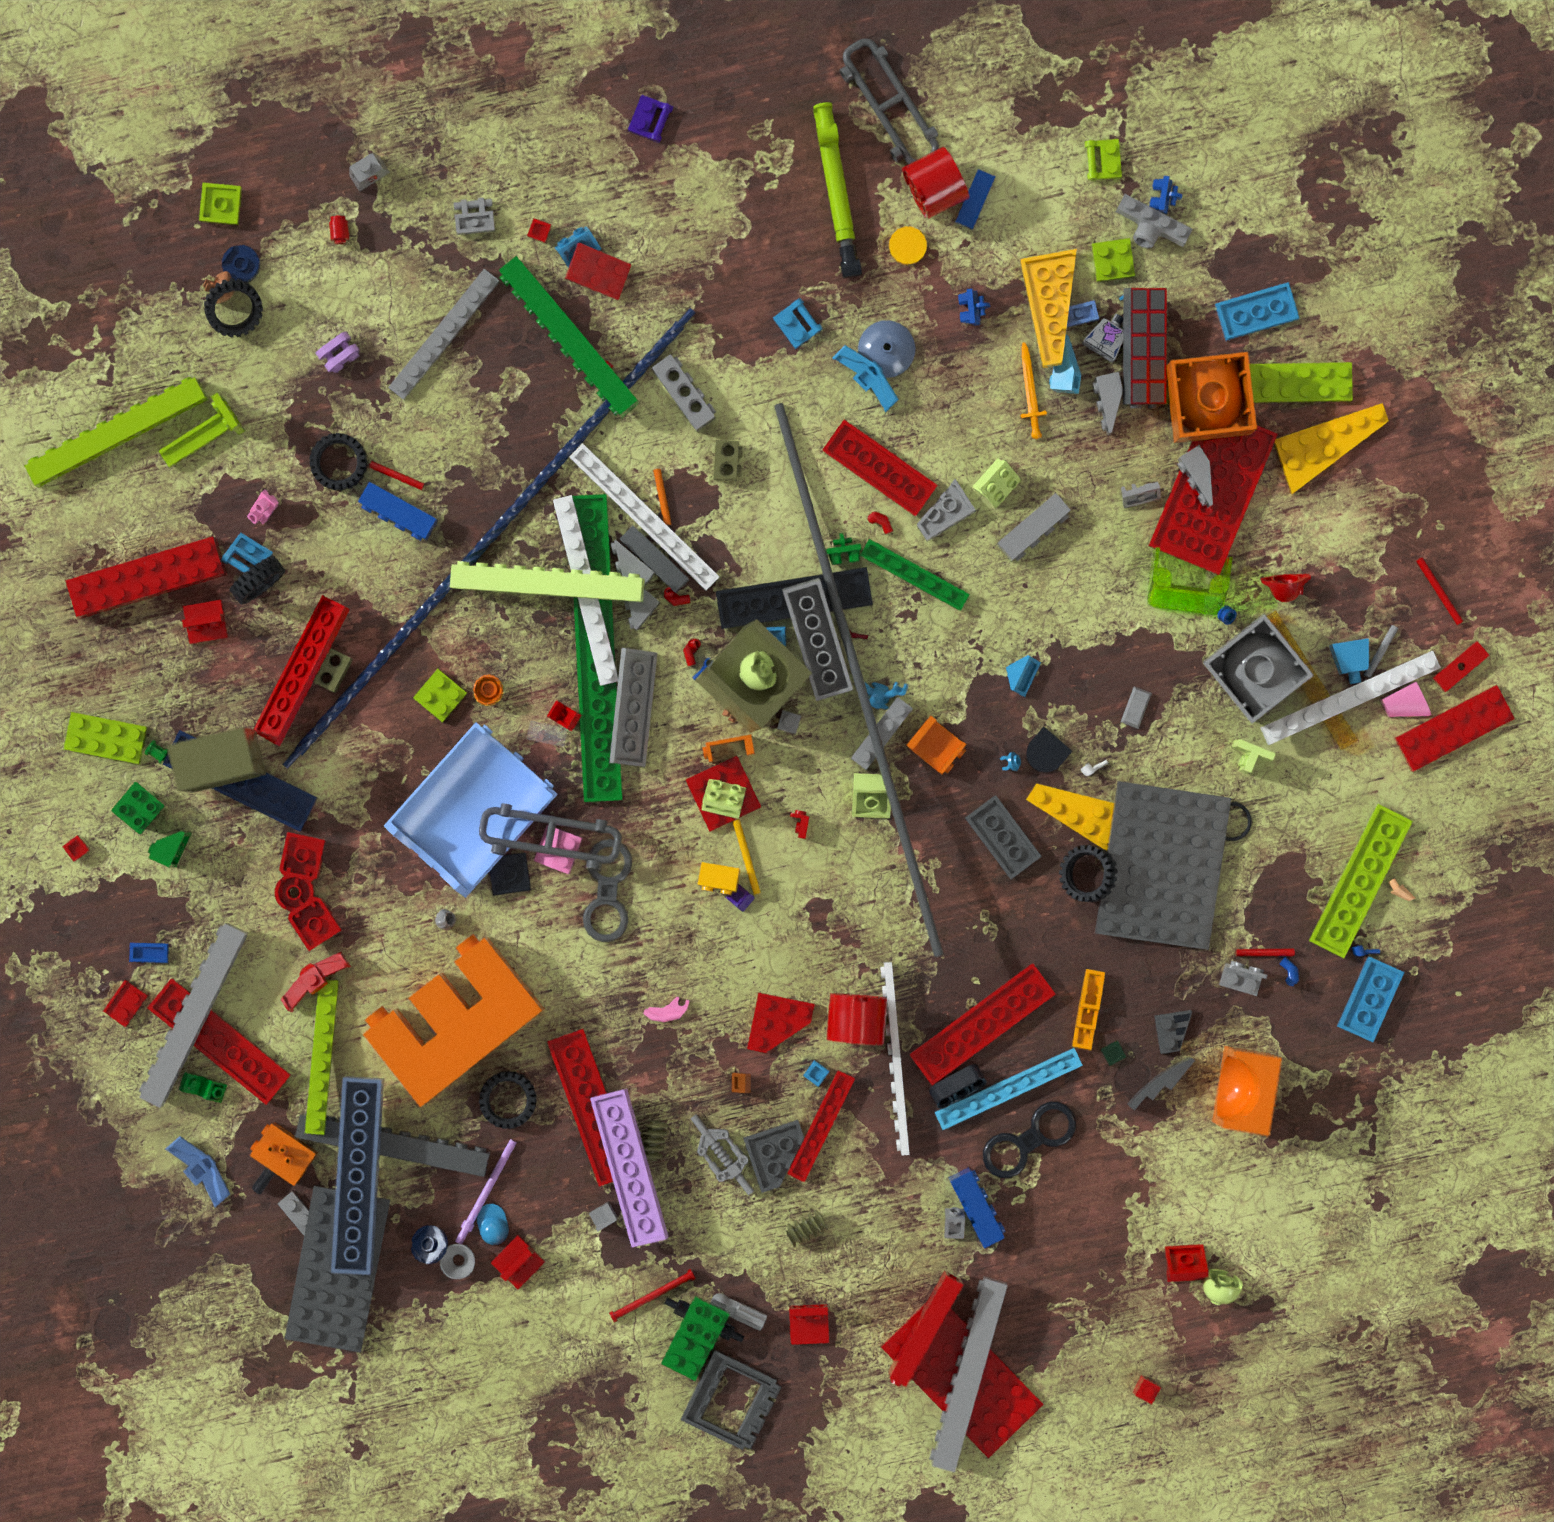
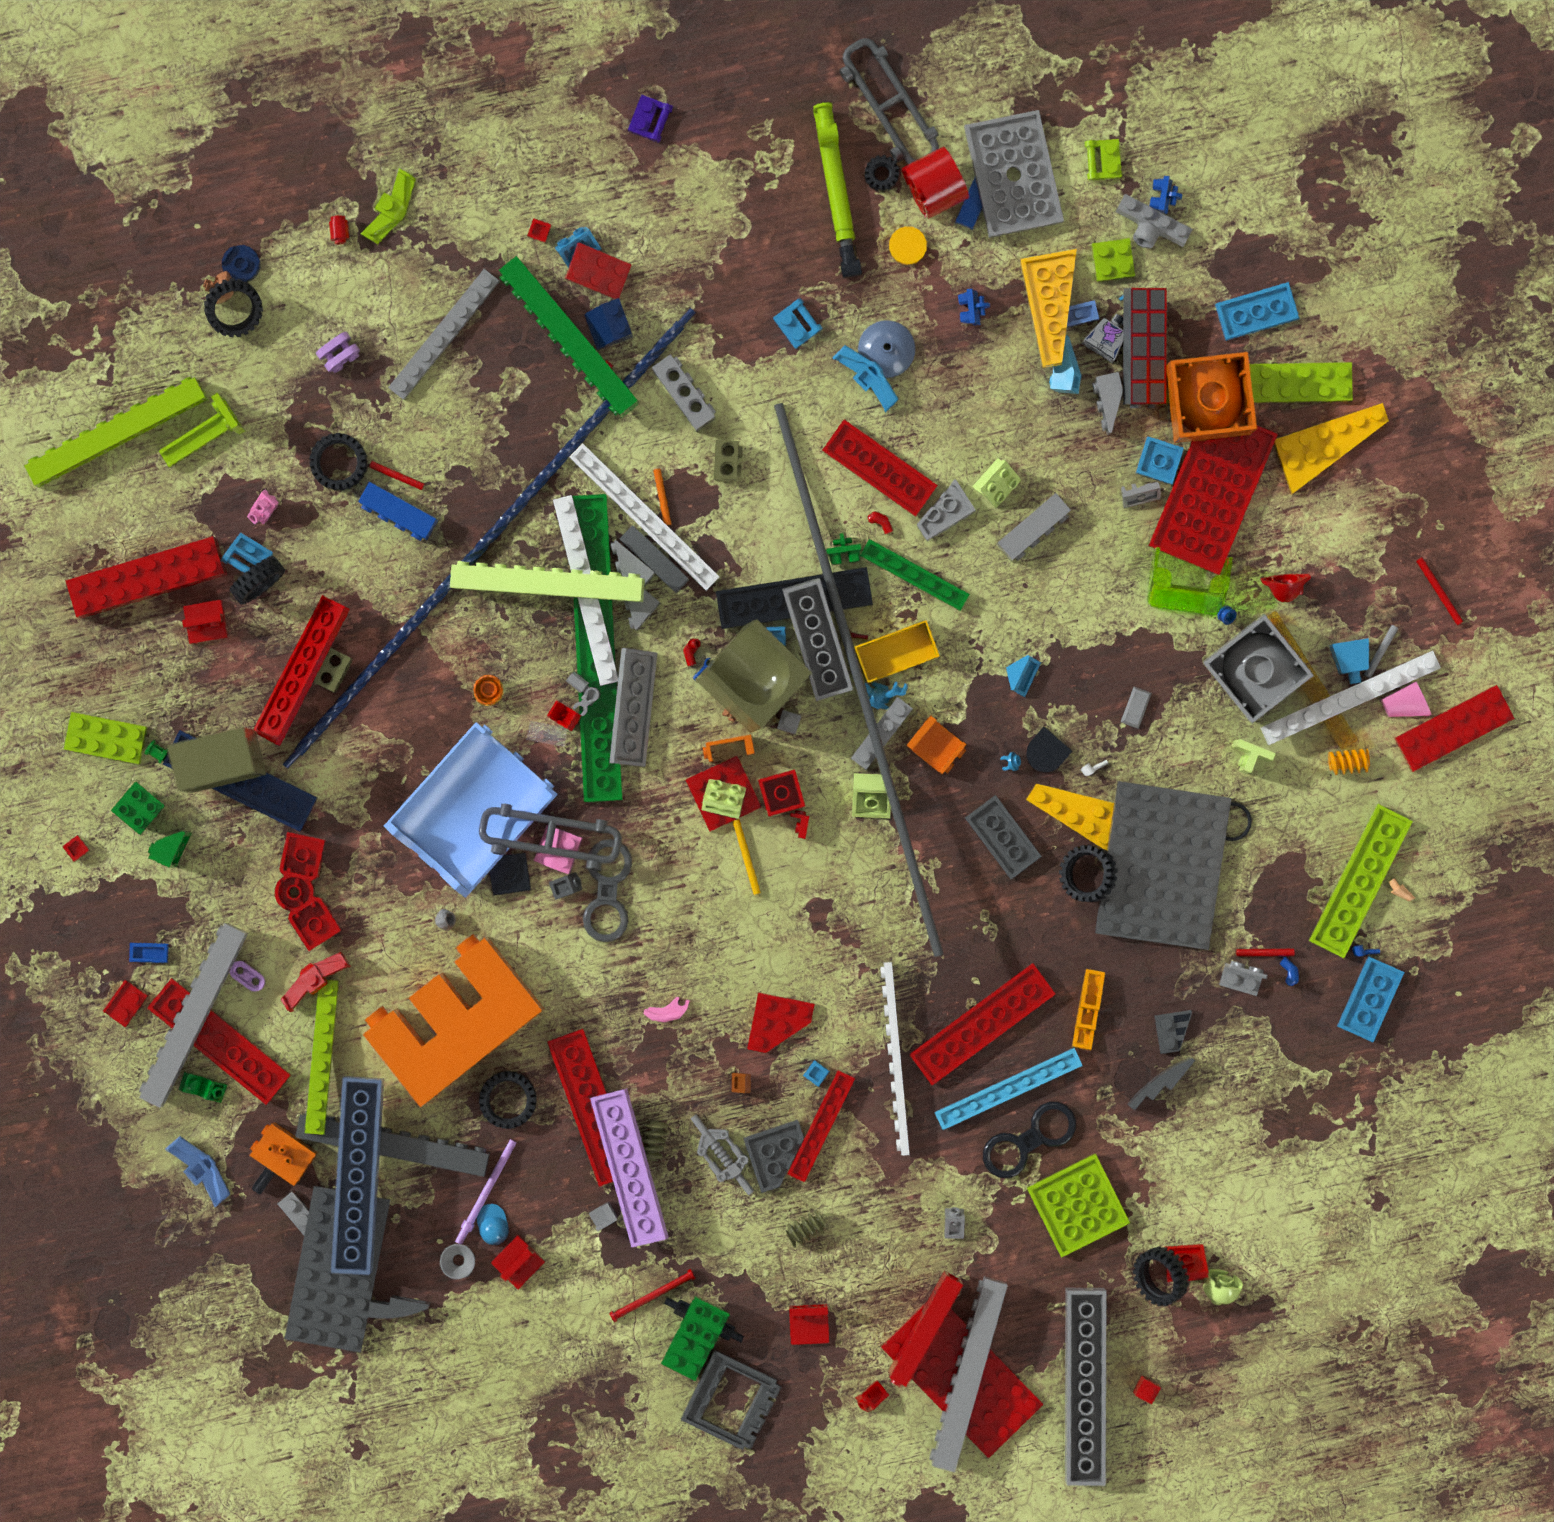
(220, 203): lime plate -> none
(247, 976): none -> lavender plate
(368, 171): light grey torso -> none
(391, 208): none -> lime plate
(396, 1308): none -> dark grey slope
(429, 1244): dark blue tile -> none
(440, 695): lime plate -> none
(474, 222): light grey plate -> none
(565, 885): none -> dark grey bracket
(590, 695): none -> light grey bar
(608, 324): none -> dark blue slope
(674, 599): red arm -> none
(718, 877): yellow brick -> none
(740, 1311): light grey piece -> none
(741, 899): dark purple slope -> none
(757, 671): yellowish green cylinder -> none
(781, 793): none -> red brick
(856, 1019): red brick -> none
(872, 1397): none -> red bracket
(882, 162): none -> black tyre
(896, 651): none -> yellow piece
(957, 1086): black beam -> none
(976, 1207): blue wedge -> none
(1020, 144): none -> light grey plate
(1033, 412): light orange sword -> none
(1078, 1205): none -> lime plate
(1085, 1386): none -> light grey brick
(1113, 1053): clear green tile -> none
(1147, 1285): none -> black tyre
(1159, 460): none -> dark azure plate
(1197, 468): light grey slope -> none
(1246, 1090): orange piece -> none
(1349, 761): none -> light orange piece
(1469, 659): red tile -> none

